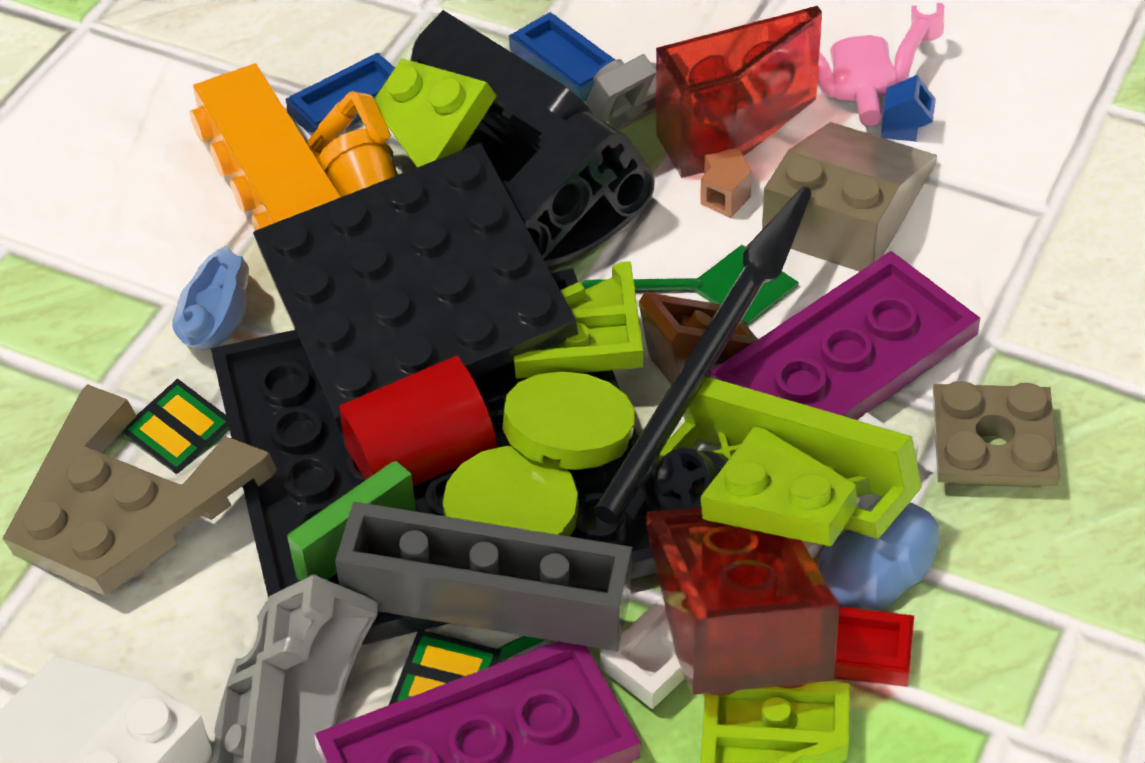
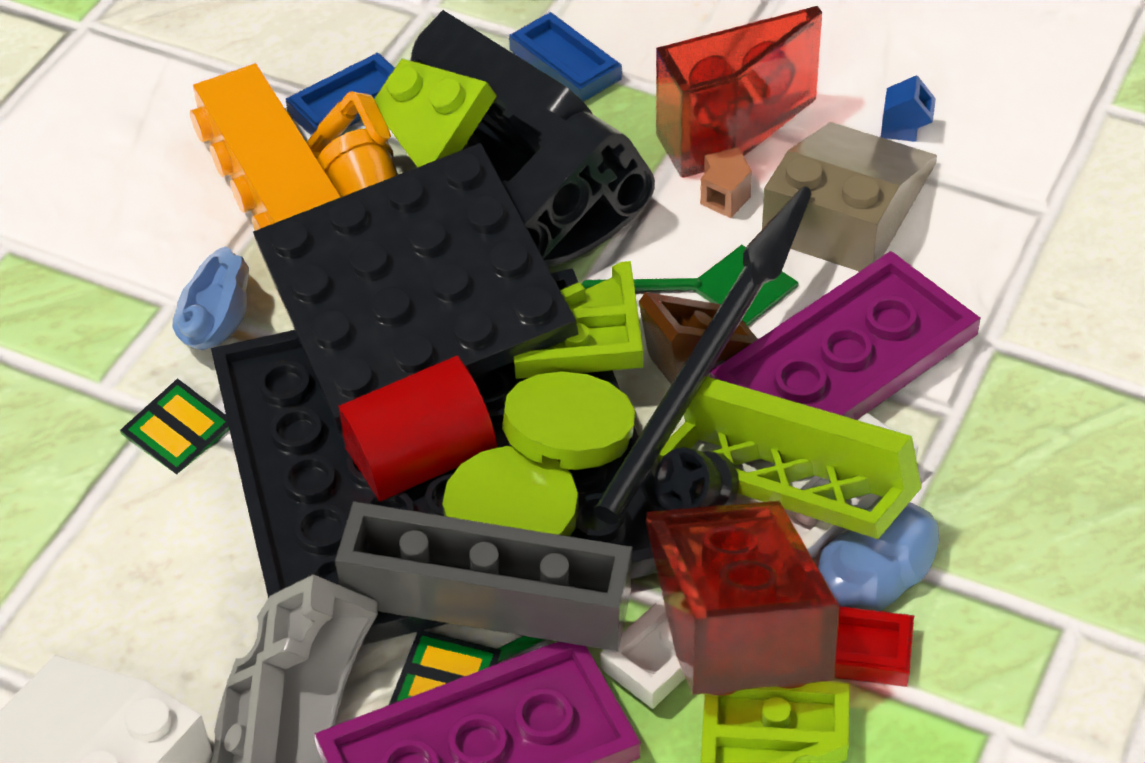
(110, 519): dark tan wing -> none
(318, 539): bright green tile -> none
(624, 92): light grey plate -> none
(779, 492): lime wing -> none
(864, 65): bright pink piece -> none
(1014, 413): dark tan piece -> none

